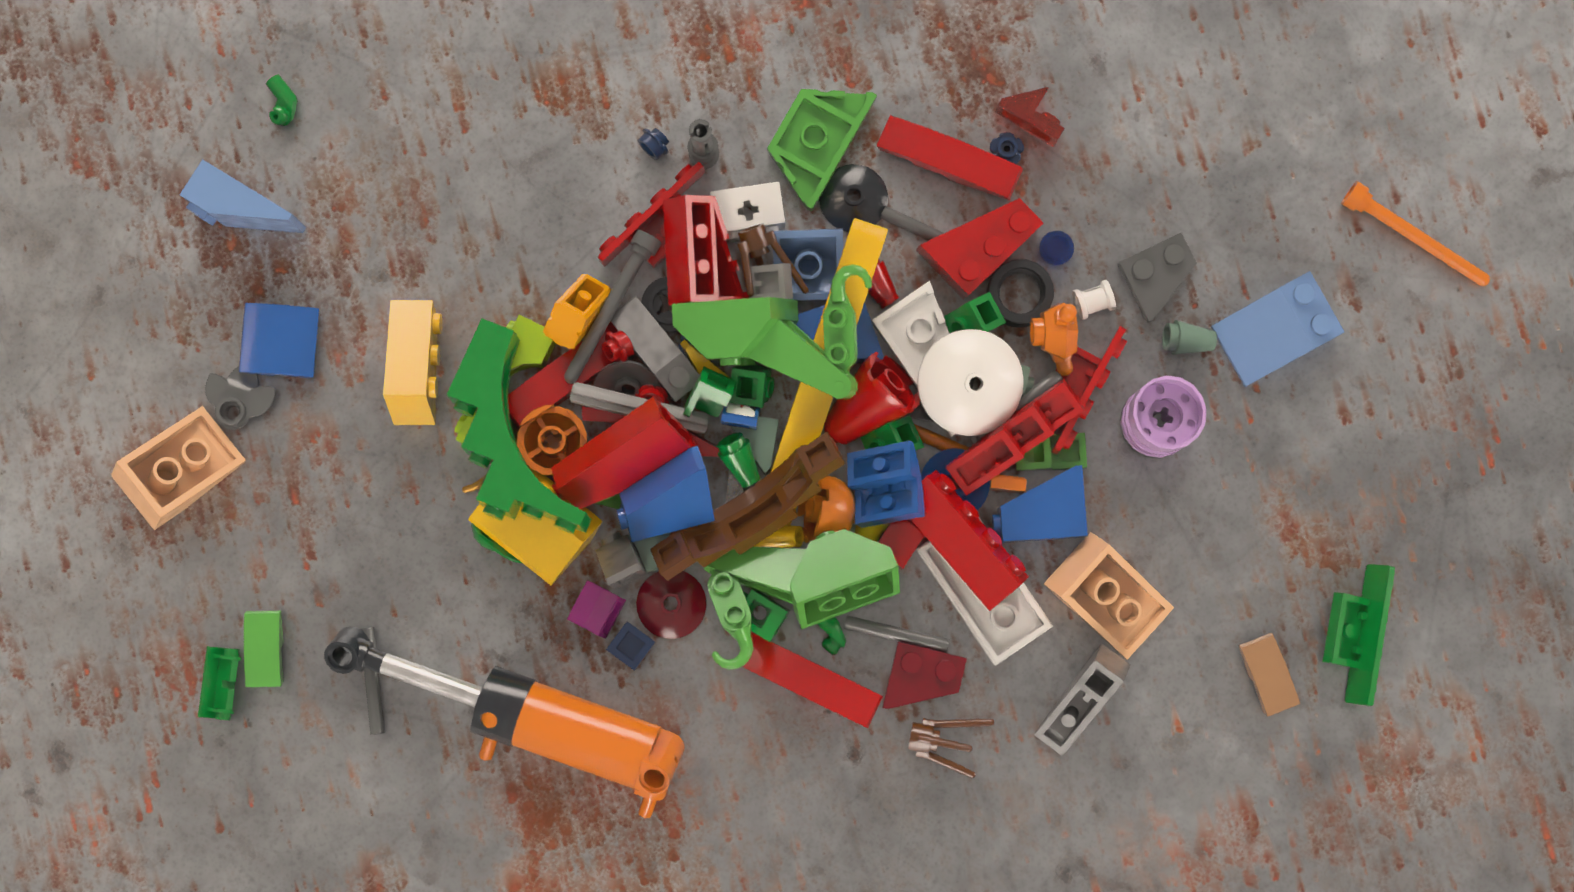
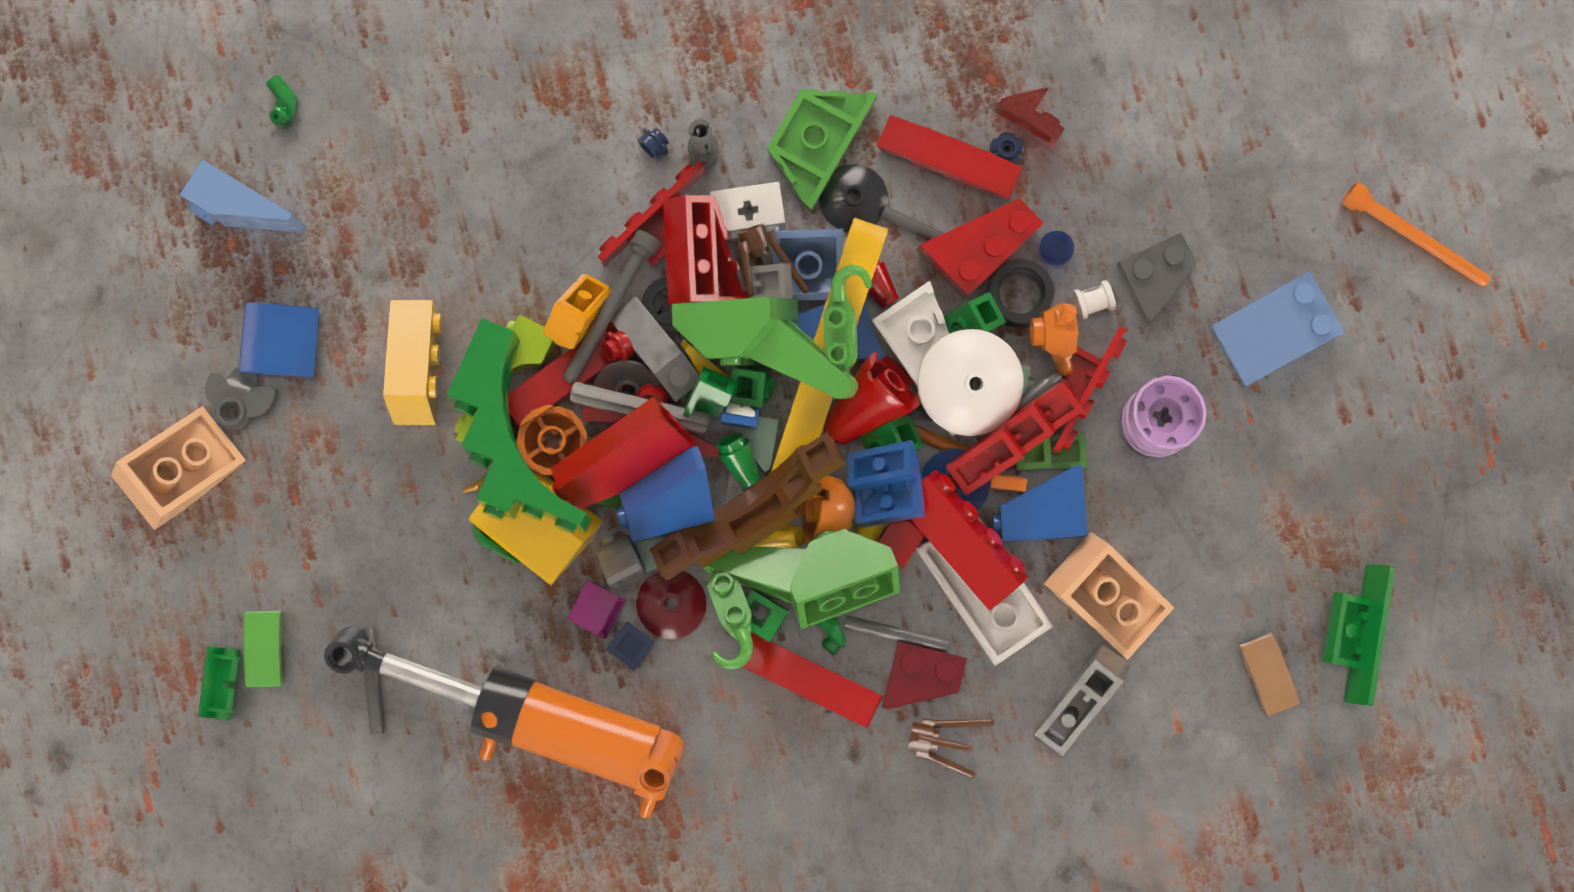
(1187, 338): sand green cone -> none

